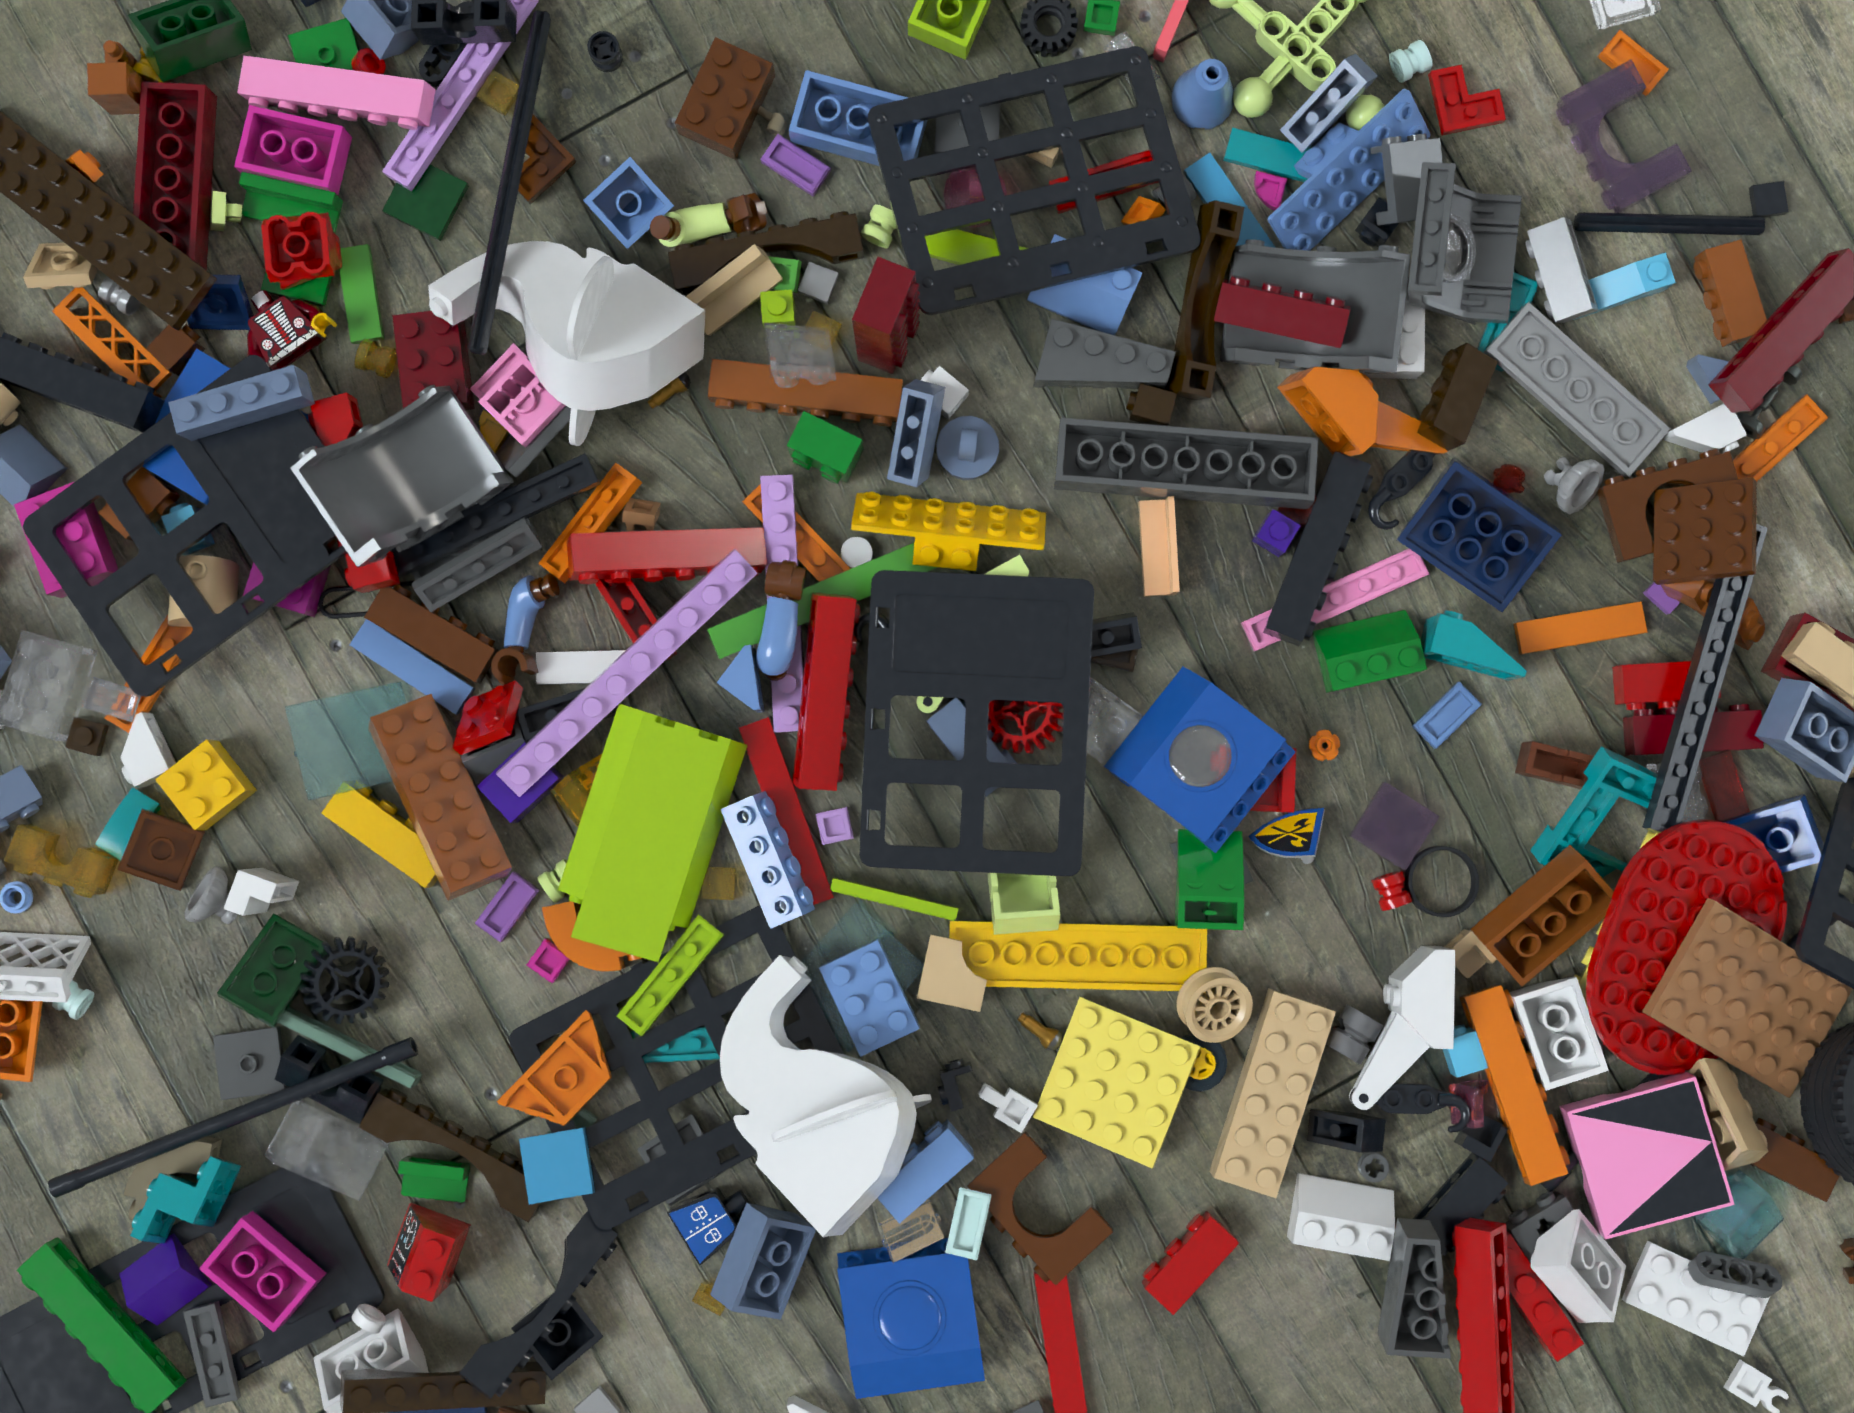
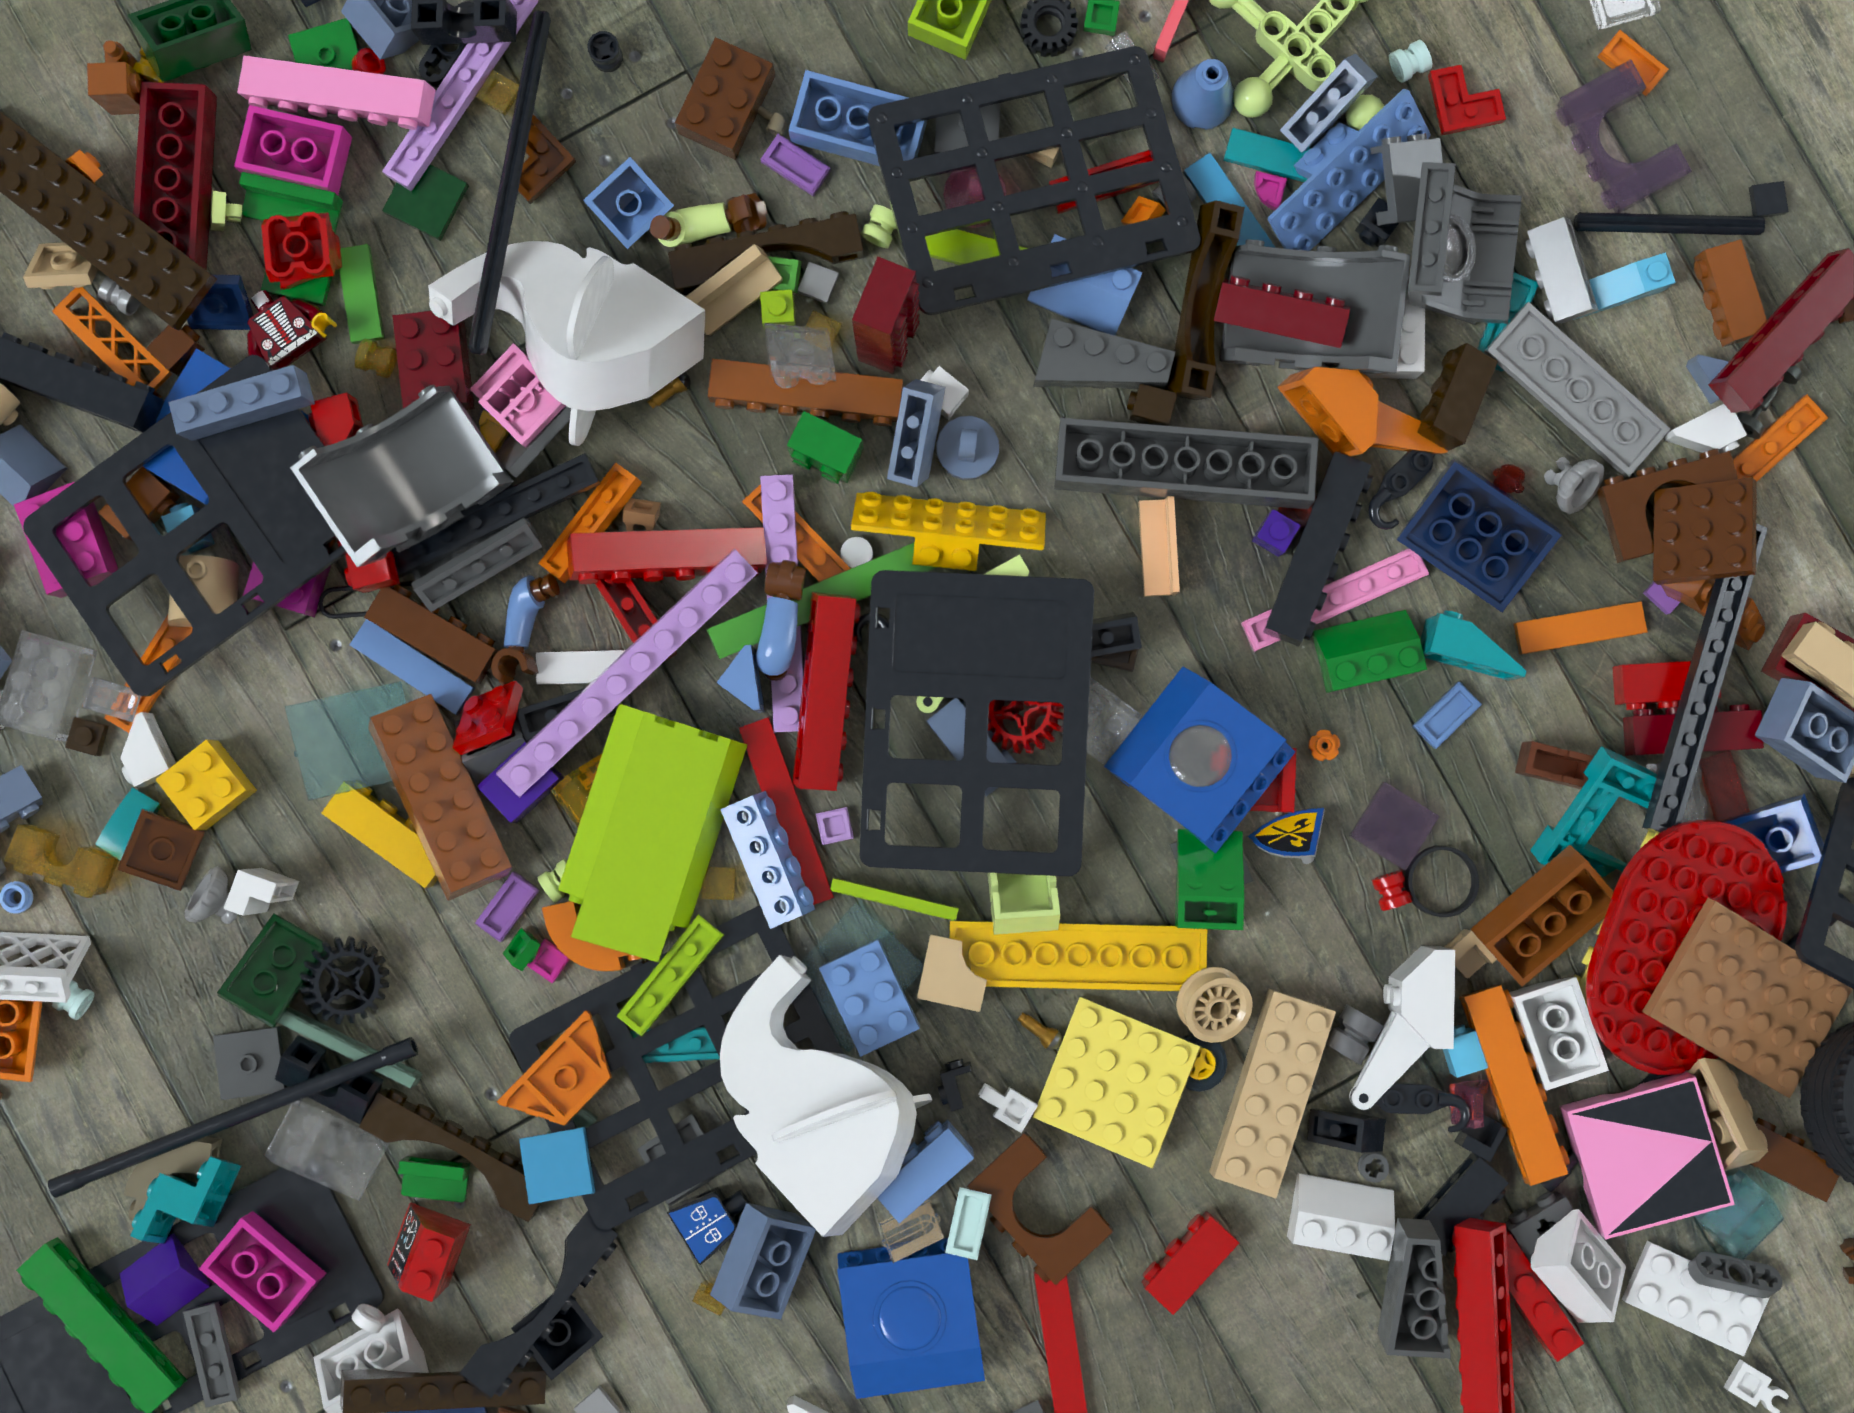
(522, 949): none -> green plate

